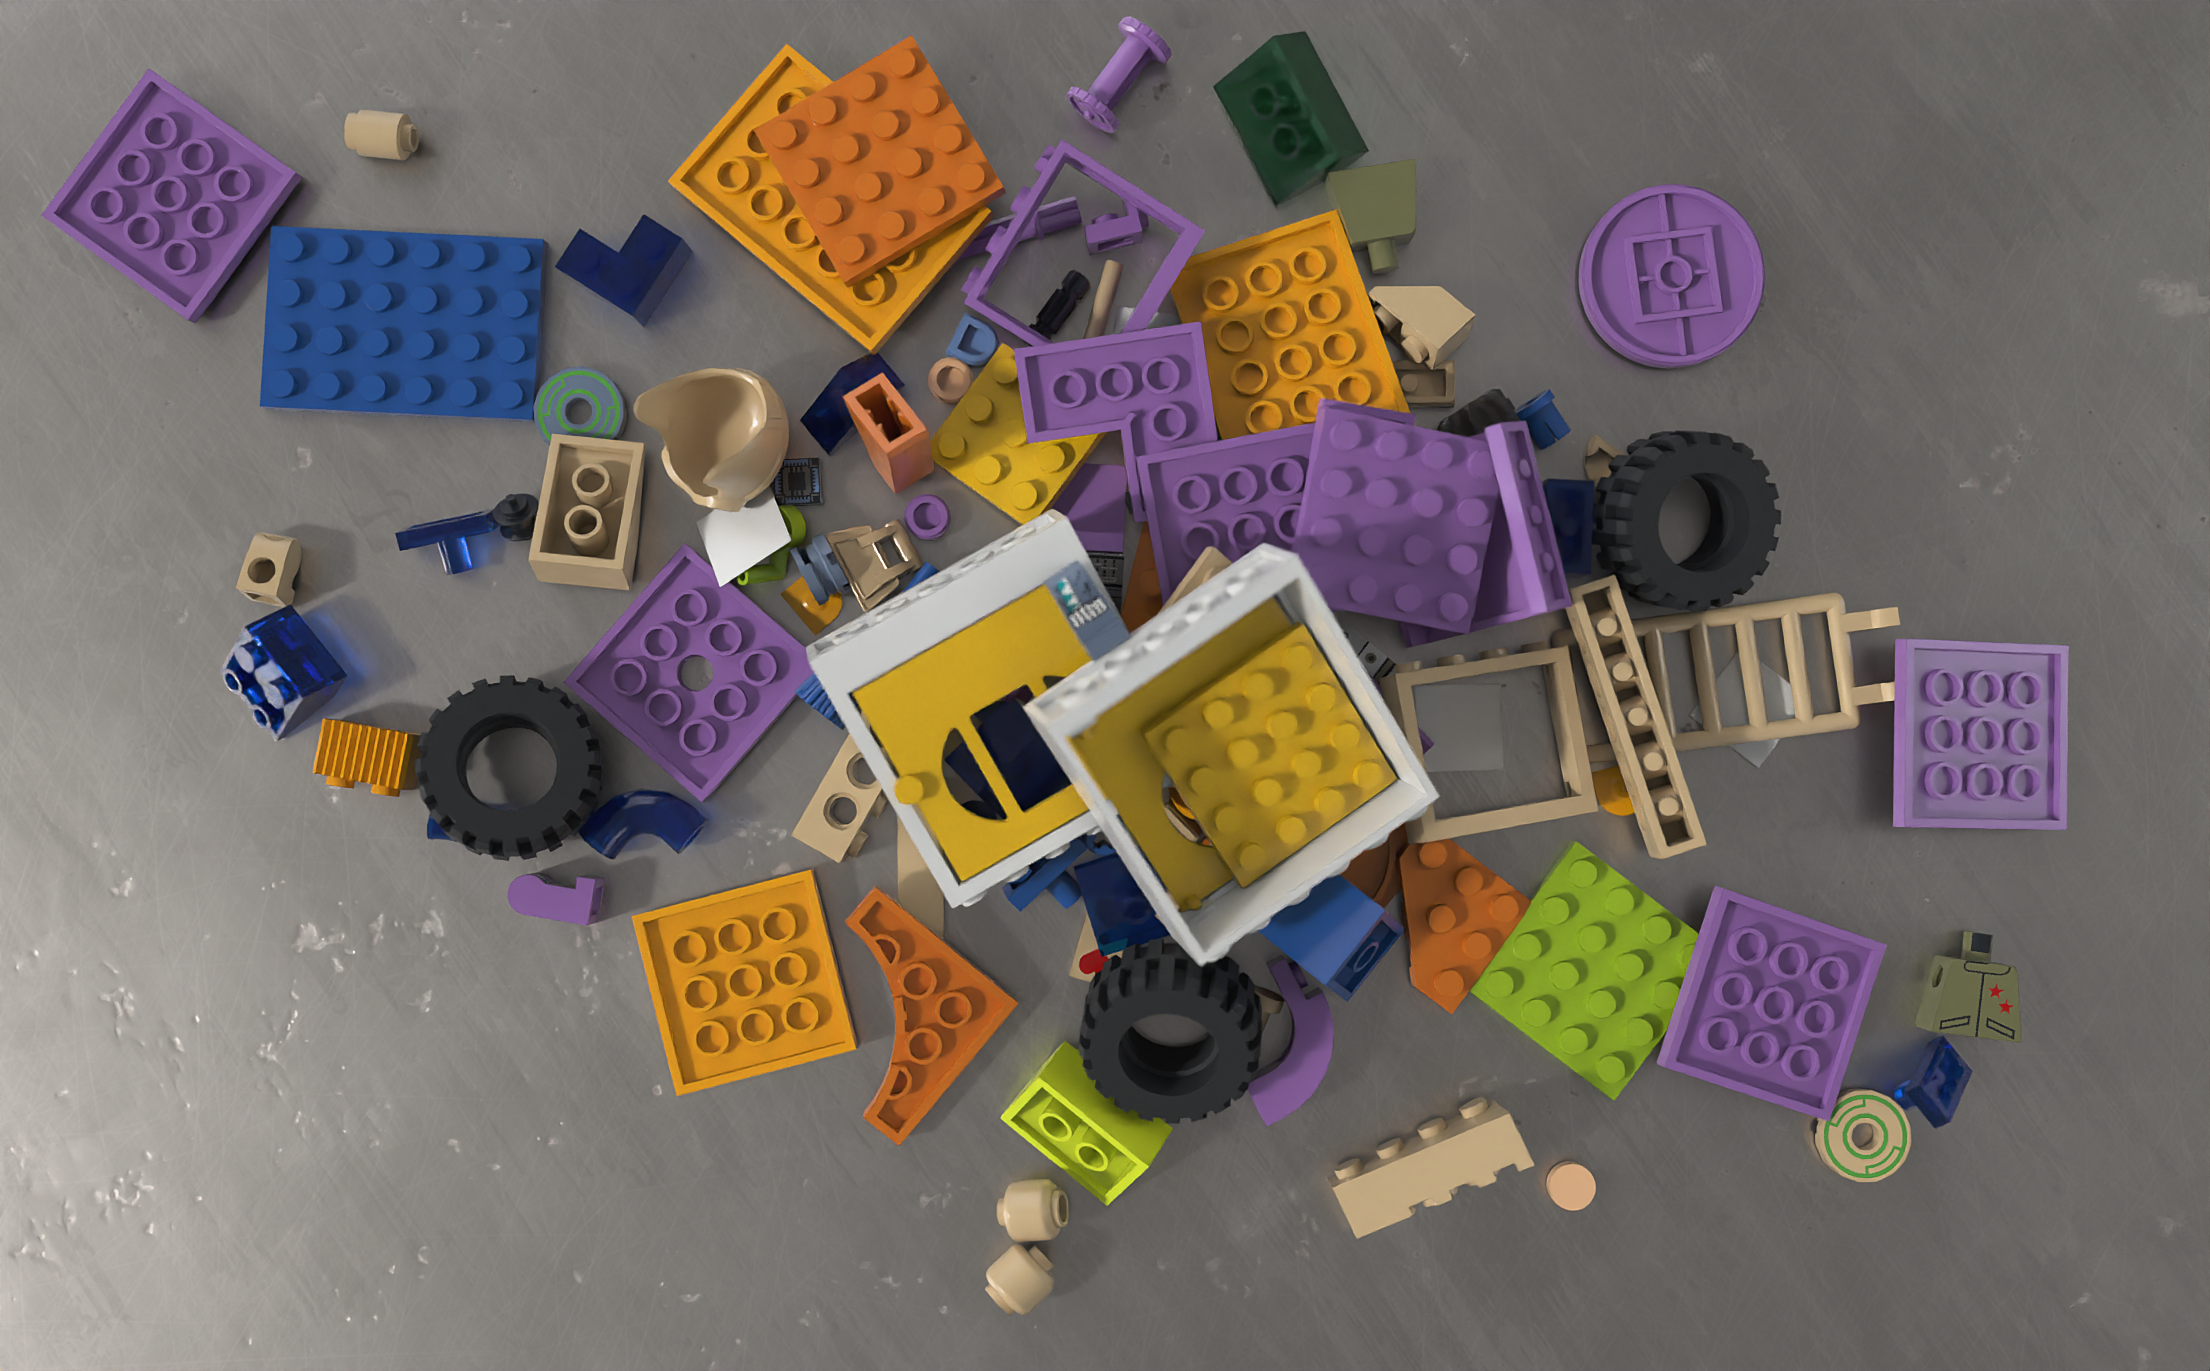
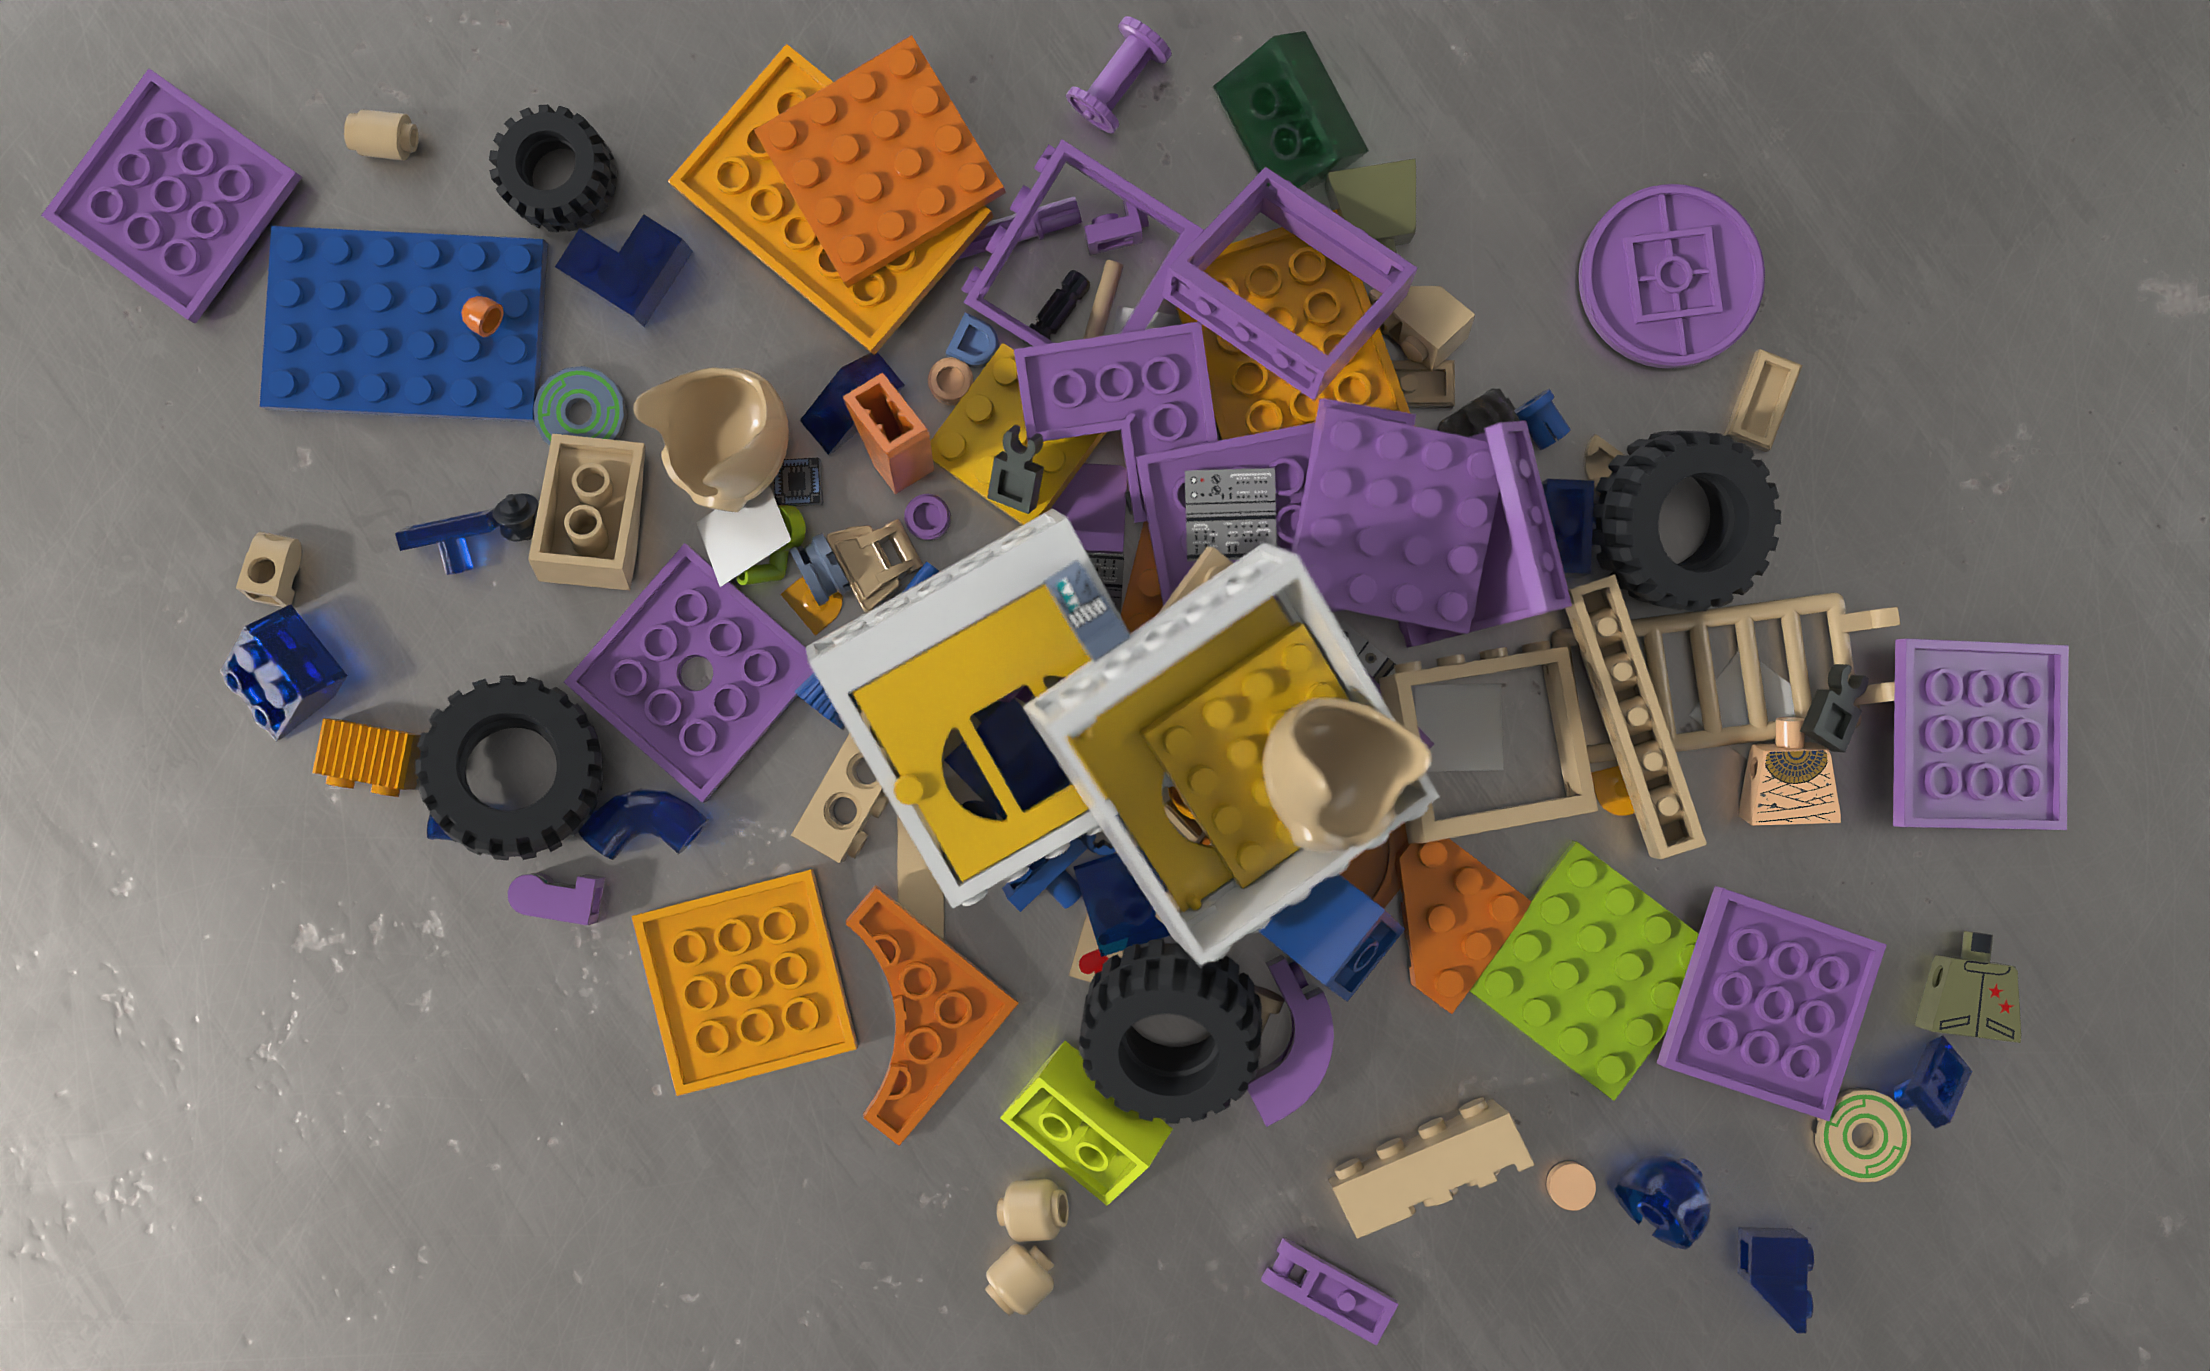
(482, 315): none -> orange hinge
(527, 143): none -> black tyre
(1014, 476): none -> pearl dark grey plate
(1230, 511): none -> light grey sticker
(1252, 329): none -> medium lavender window
(1331, 1292): none -> medium lavender plate
(1339, 772): none -> tan piece
(1668, 1197): none -> clear blue cylinder
(1763, 400): none -> tan tile
(1777, 1269): none -> clear blue slope
(1789, 780): none -> light nougat torso
(1832, 711): none -> pearl dark grey plate

